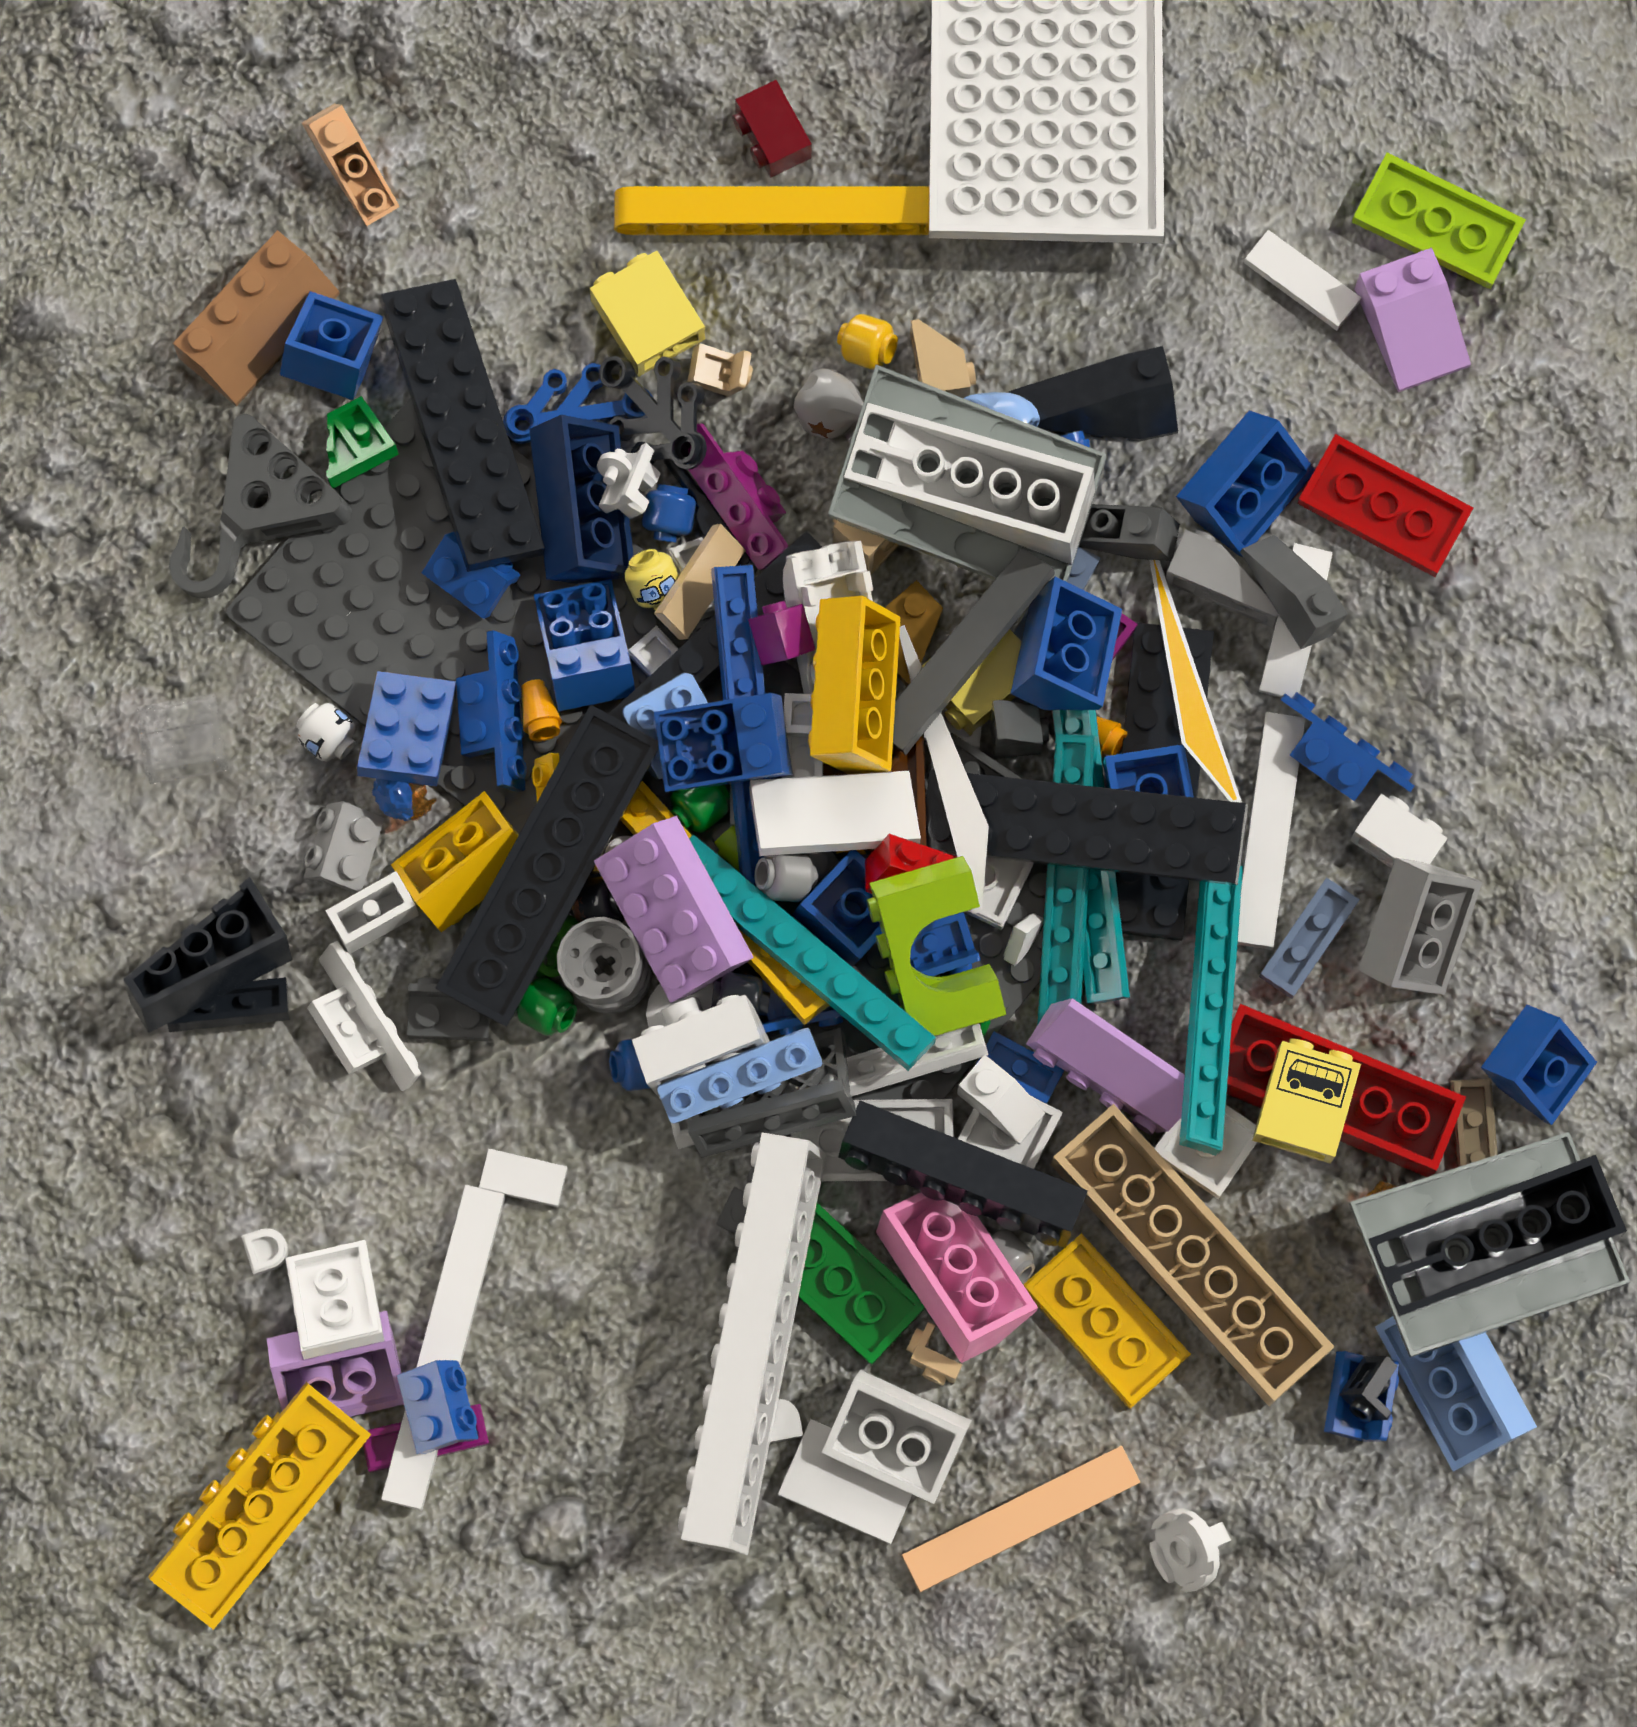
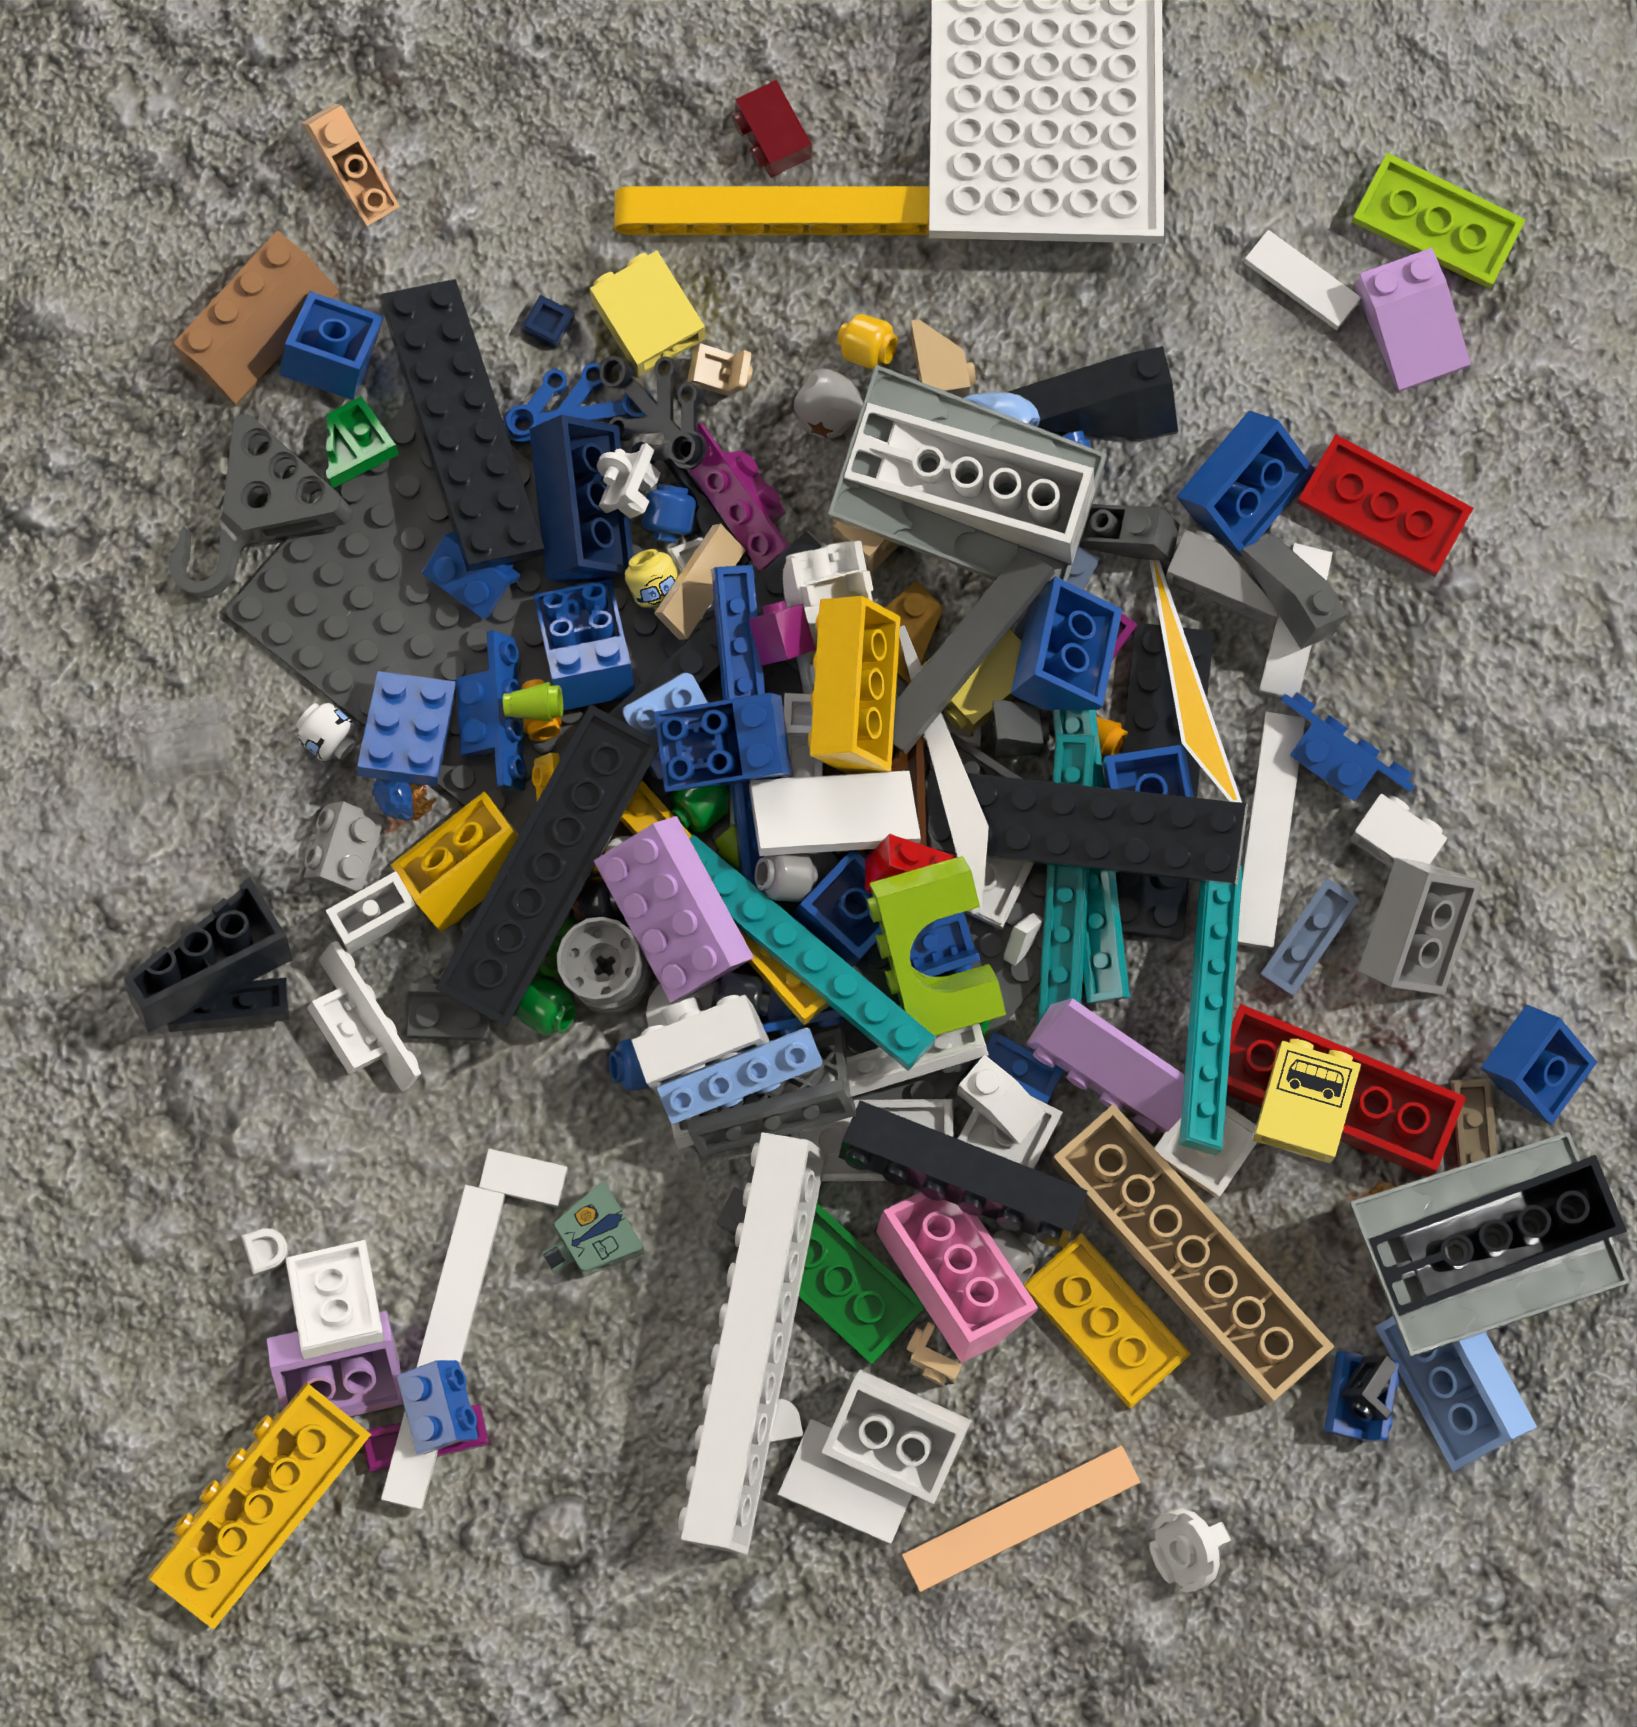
(534, 703): none -> lime cone
(548, 321): none -> dark blue tile
(593, 1235): none -> sand green torso
(652, 651): white tile -> none

